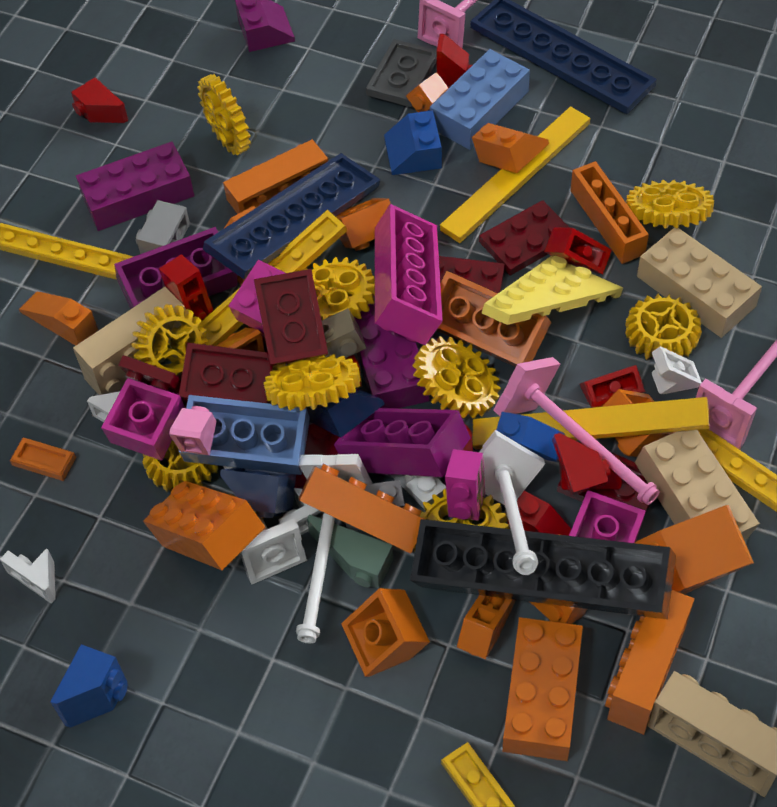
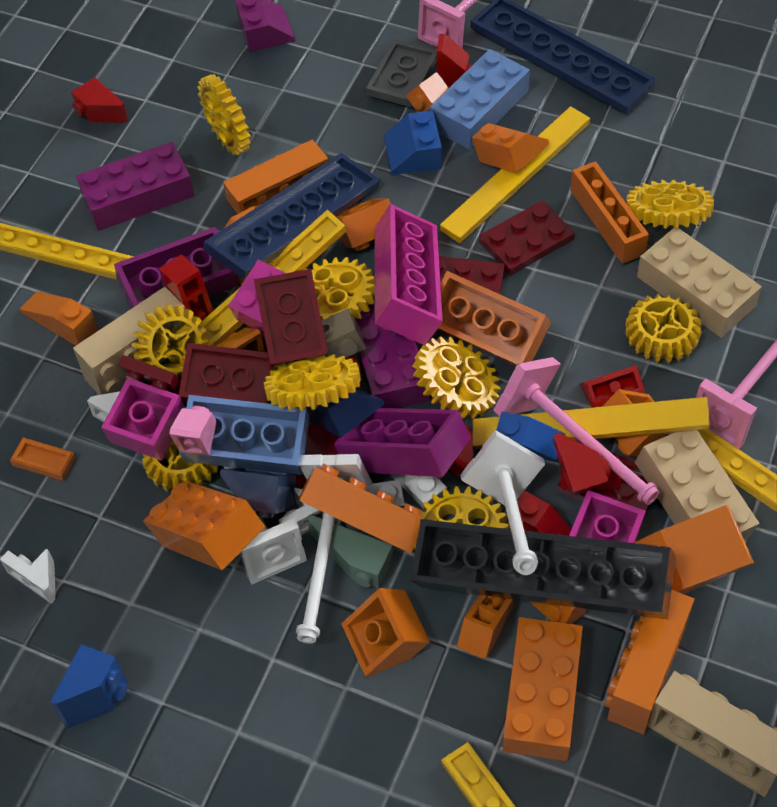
(162, 226): light grey brick -> none
(465, 484): dark pink brick -> none
(549, 287): light yellow wing -> none
(578, 249): red slope -> none
(673, 372): white slope -> none

